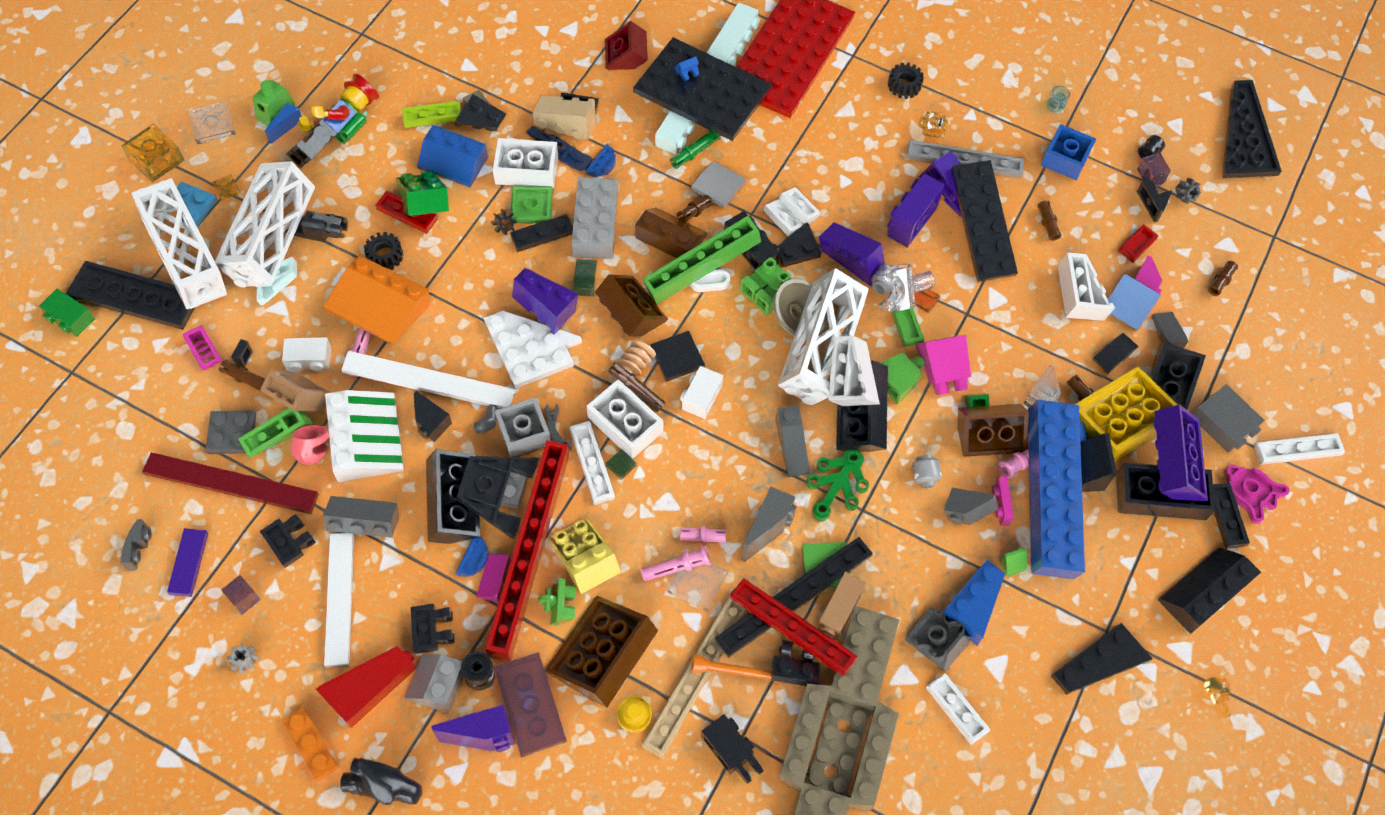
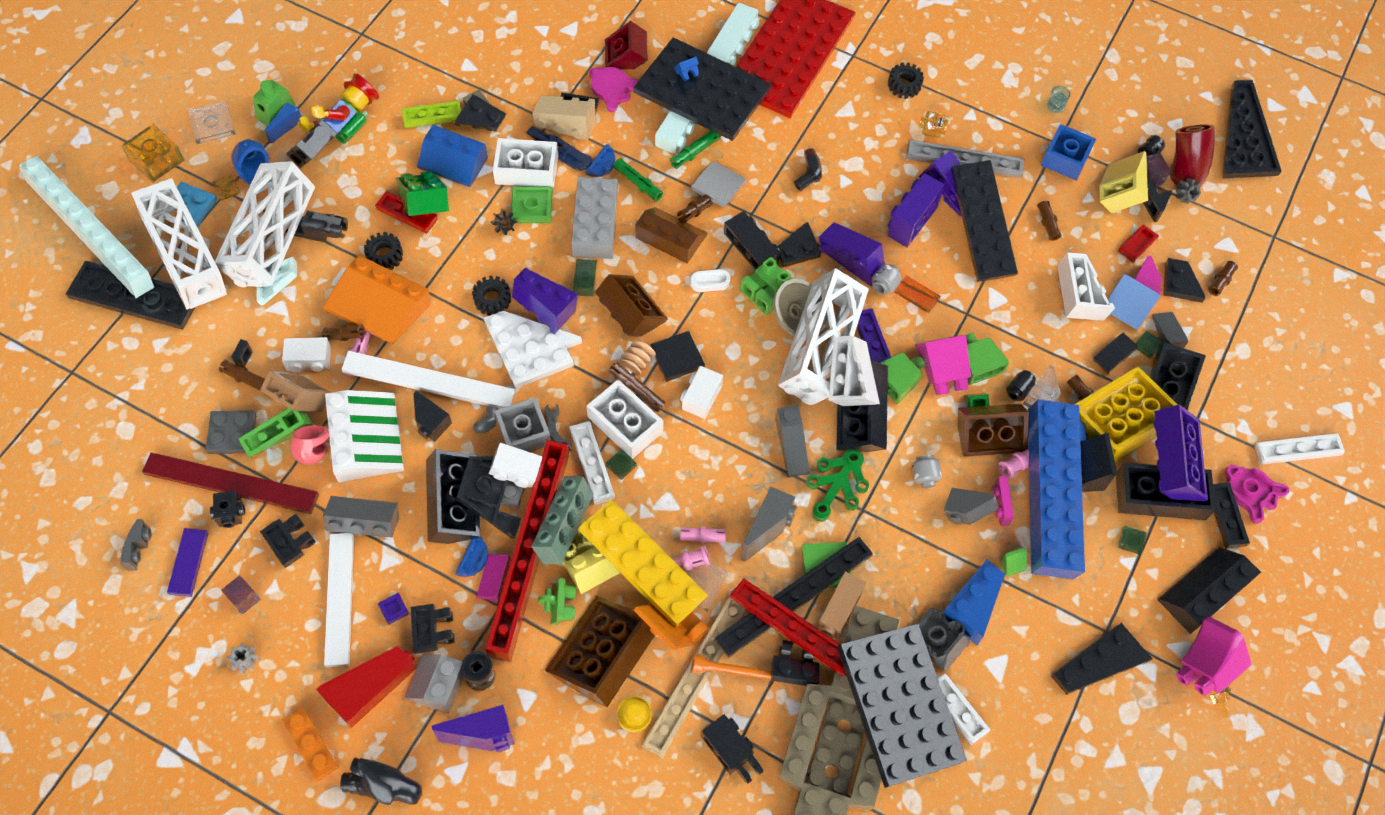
(66, 312): green brick -> none
(87, 226): none -> light aqua brick
(195, 334): dark pink slope -> none
(227, 509): none -> black brick
(247, 158): none -> blue helmet
(343, 332): none -> reddish brown pin
(393, 608): none -> dark purple tile
(488, 286): none -> black tyre
(515, 465): none -> white brick
(530, 704): tile -> none
(541, 233): black plate -> none
(562, 520): none -> sand green brick
(611, 86): none -> dark pink tile
(643, 563): none -> yellow plate
(644, 184): none -> green pin
(687, 633): none -> orange door
(702, 260): bright green brick -> none
(791, 211): white slope -> none
(813, 171): none -> black arm
(871, 333): none -> dark purple tile
(901, 705): none -> plate
(905, 286): clear connector -> none
(908, 327): bright green tile -> none
(984, 359): none -> bright green torso
(1021, 385): none -> black brick
(1125, 183): none -> light yellow slope
(1132, 540): none -> clear green tile
(1148, 344): none -> clear green tile
(1181, 281): none -> black wing
(1193, 153): none -> dark red brick
(1214, 658): none -> dark pink hips
(1228, 419): dark grey brick -> none

